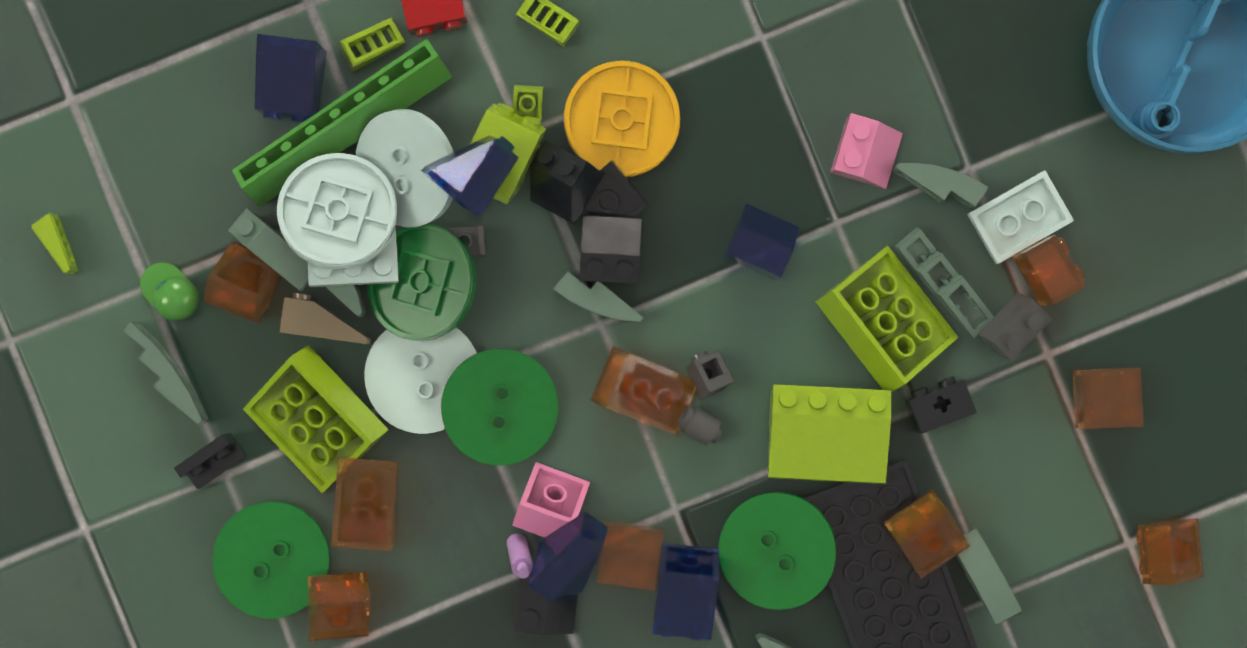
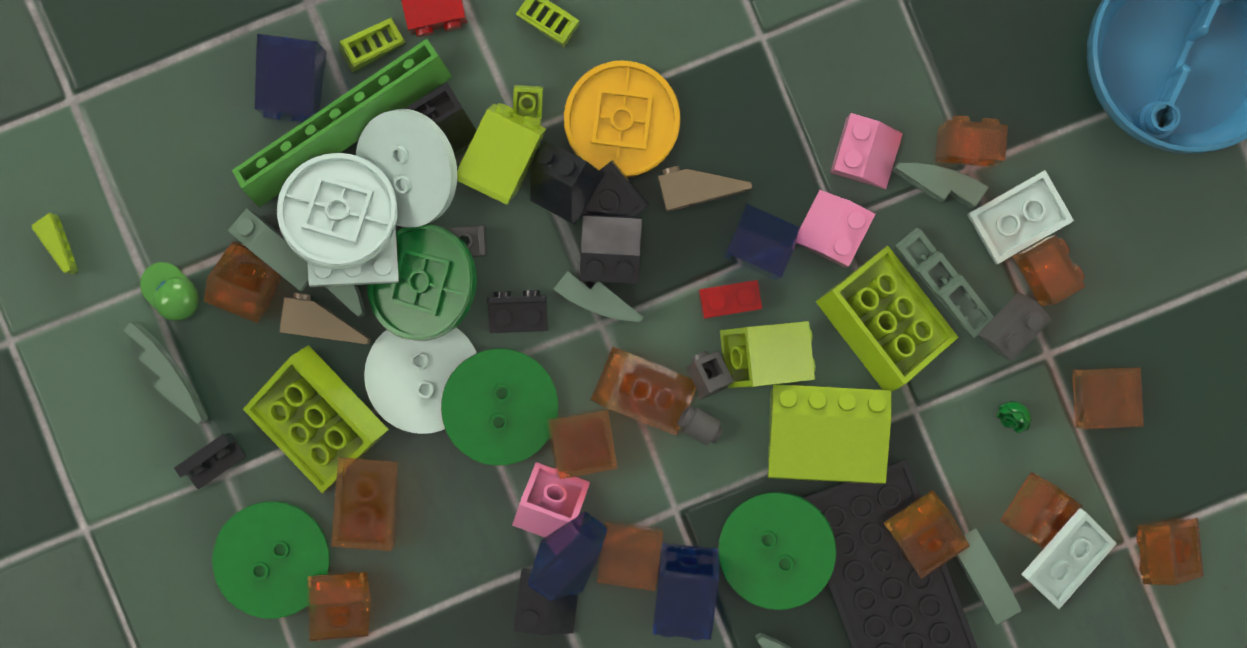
(448, 114): none -> black slope
(474, 172): slope -> none
(517, 313): none -> black bracket
(519, 555): lavender cylinder -> none
(582, 443): none -> clear orange brick
(693, 187): none -> dark tan slope
(730, 299): none -> red brick
(768, 354): none -> lime slope
(834, 228): none -> bright pink slope
(957, 405): black brick -> none
(971, 142): none -> clear orange brick
(1014, 416): none -> green plate
(1039, 510): none -> clear orange slope
(1069, 558): none -> light aqua plate

